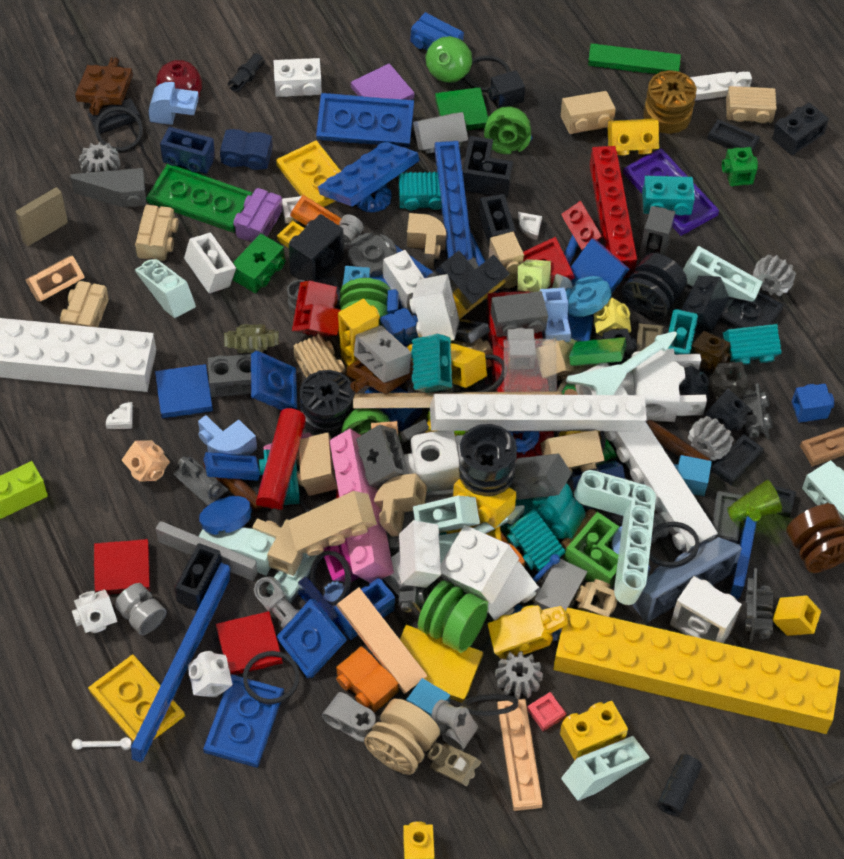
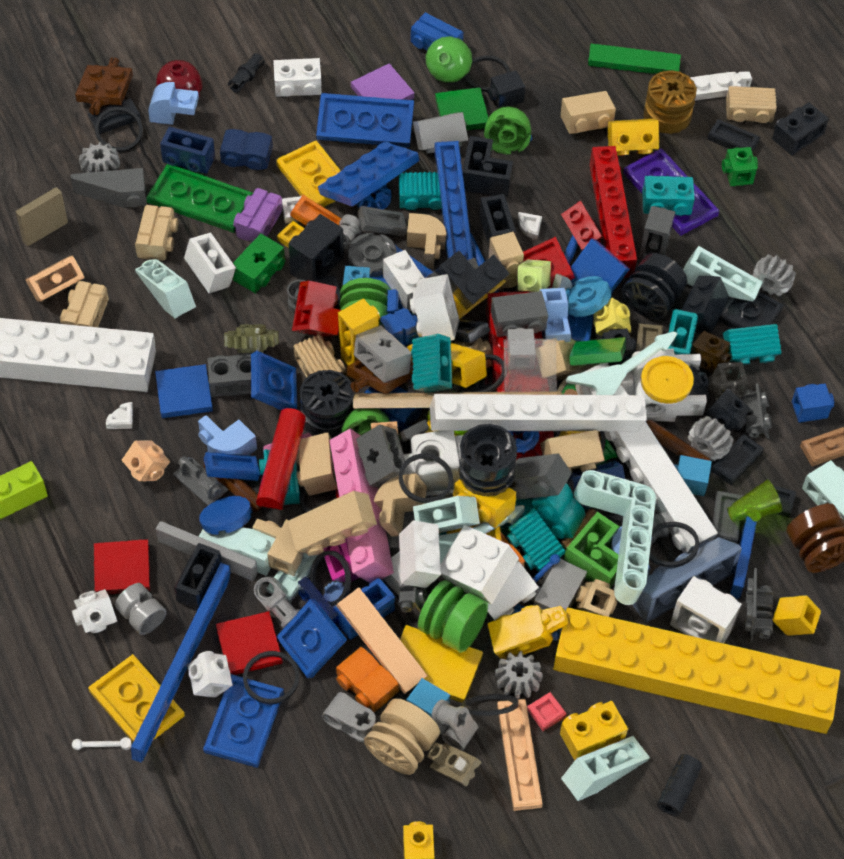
(382, 221): none -> dark grey tile
(431, 457): none -> black piece
(667, 379): none -> yellow piece

